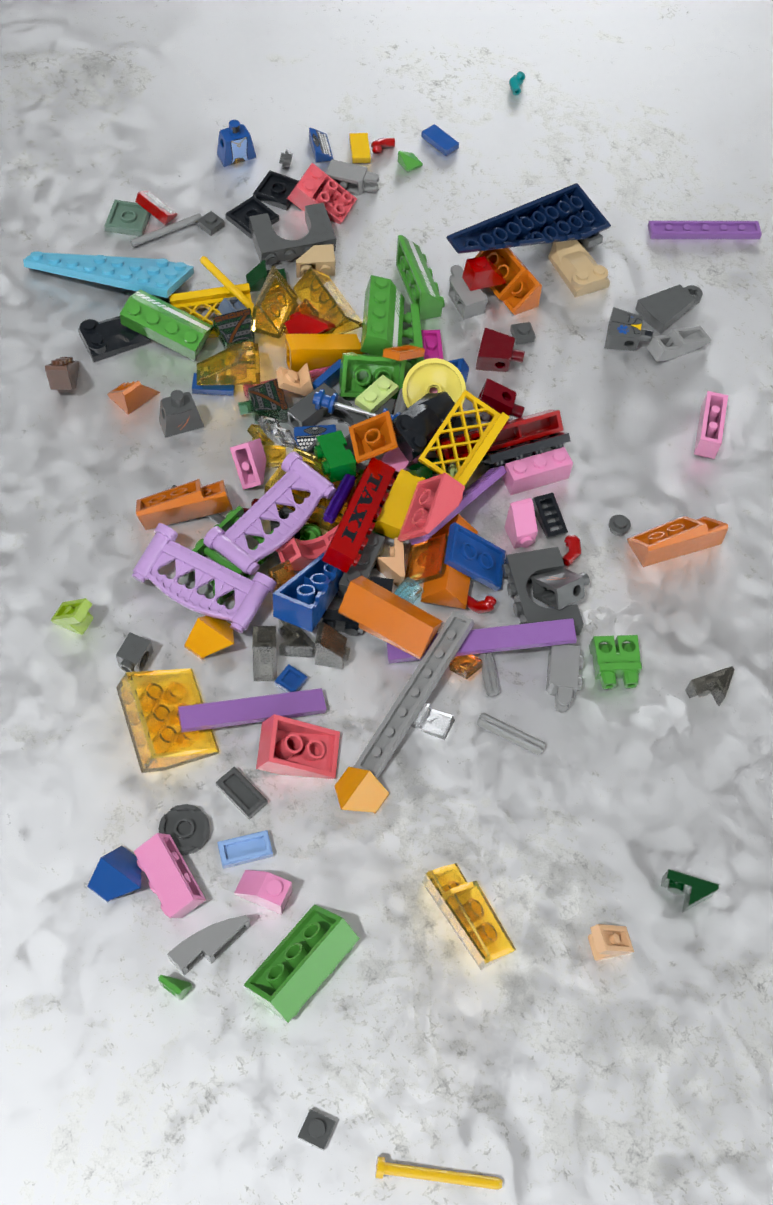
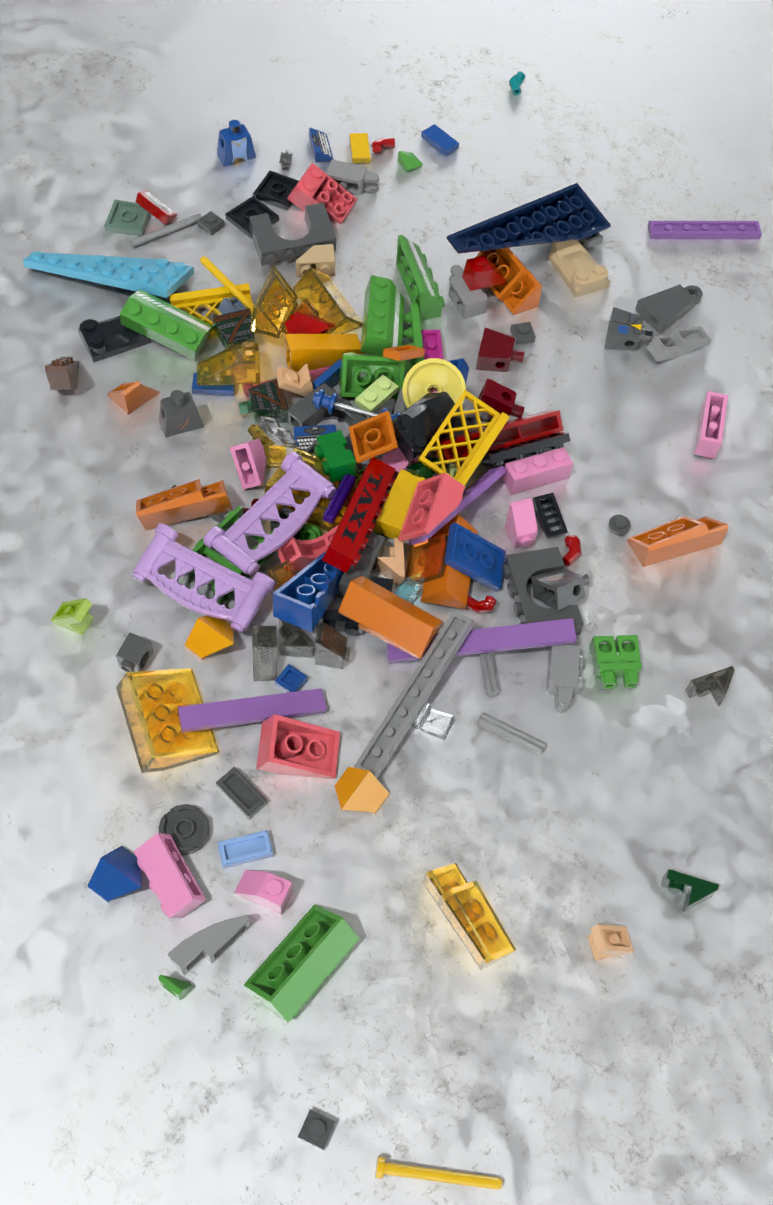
(258, 275): dark green slope -> none
(465, 665): clear orange plate -> none

